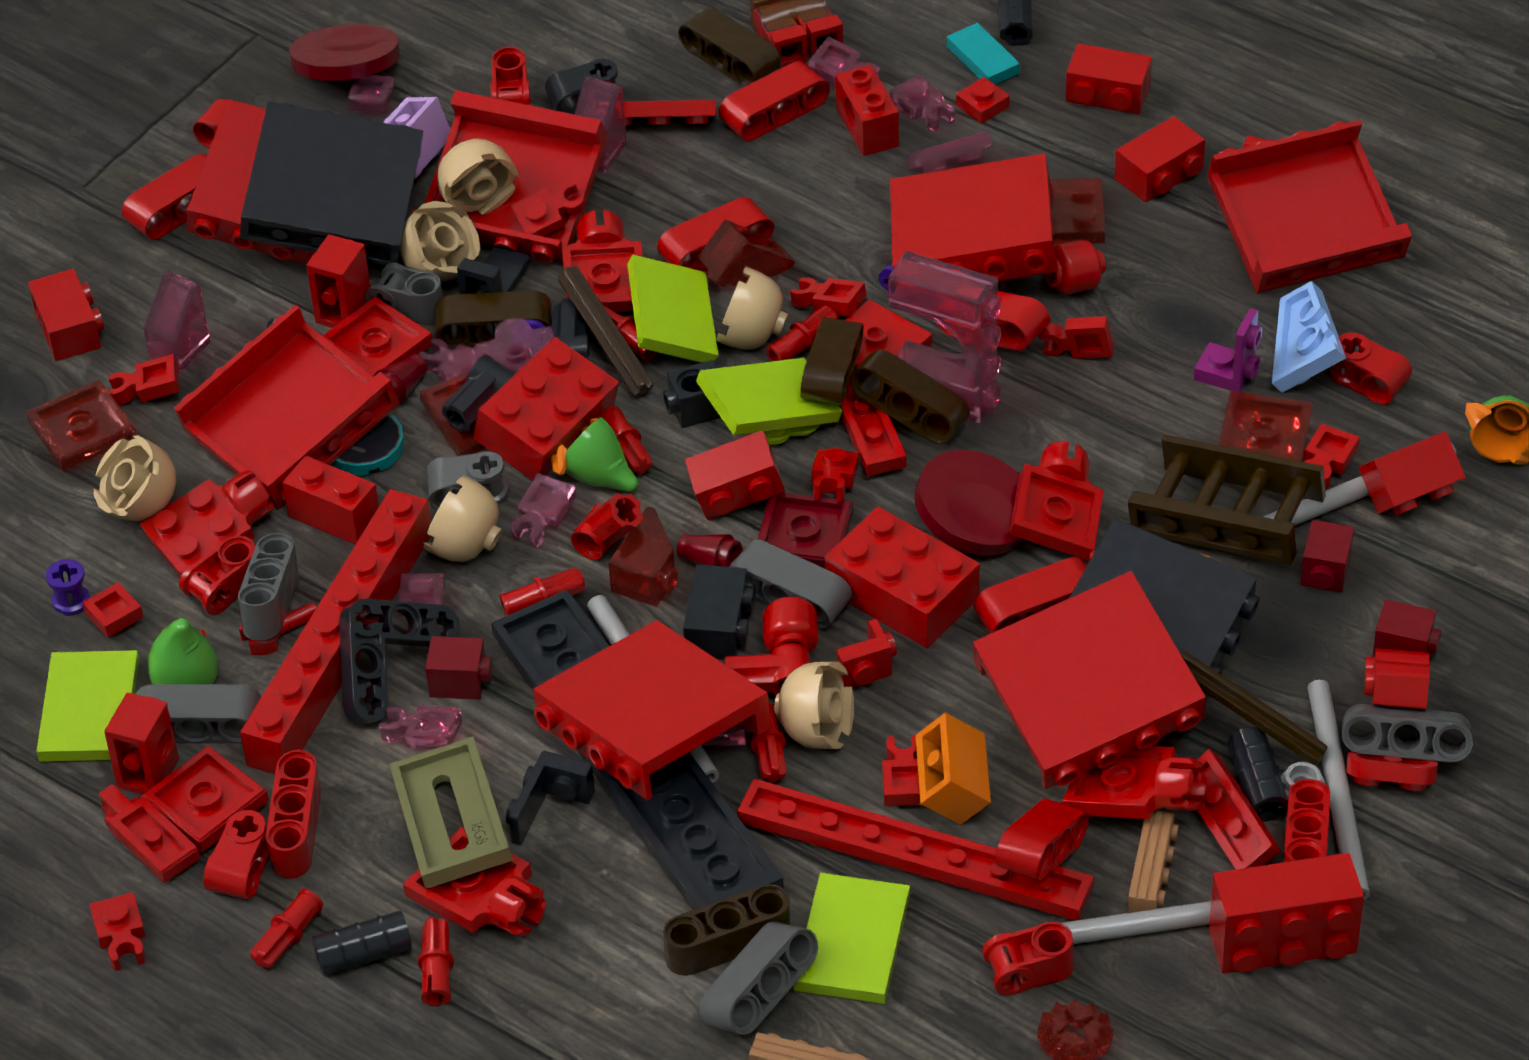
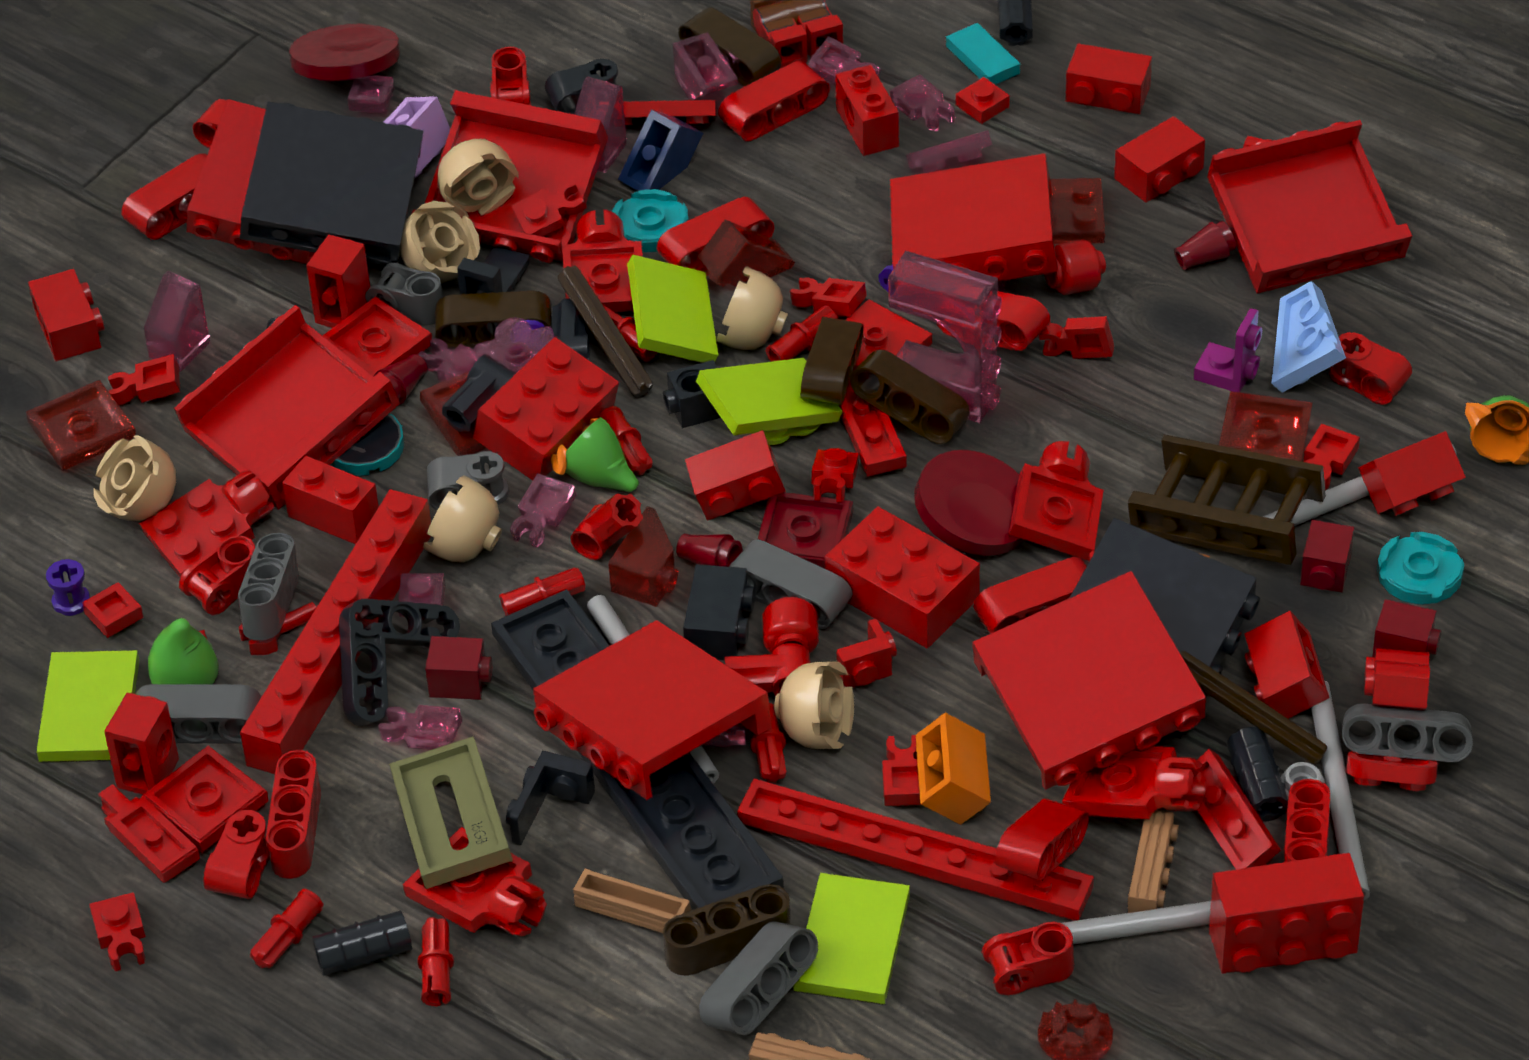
(627, 901): none -> medium nougat piece
(649, 216): none -> teal tile
(660, 152): none -> dark blue slope
(701, 67): none -> clear pink slope
(1207, 245): none -> dark red cone
(1285, 665): none -> red brick
(1420, 568): none -> teal tile

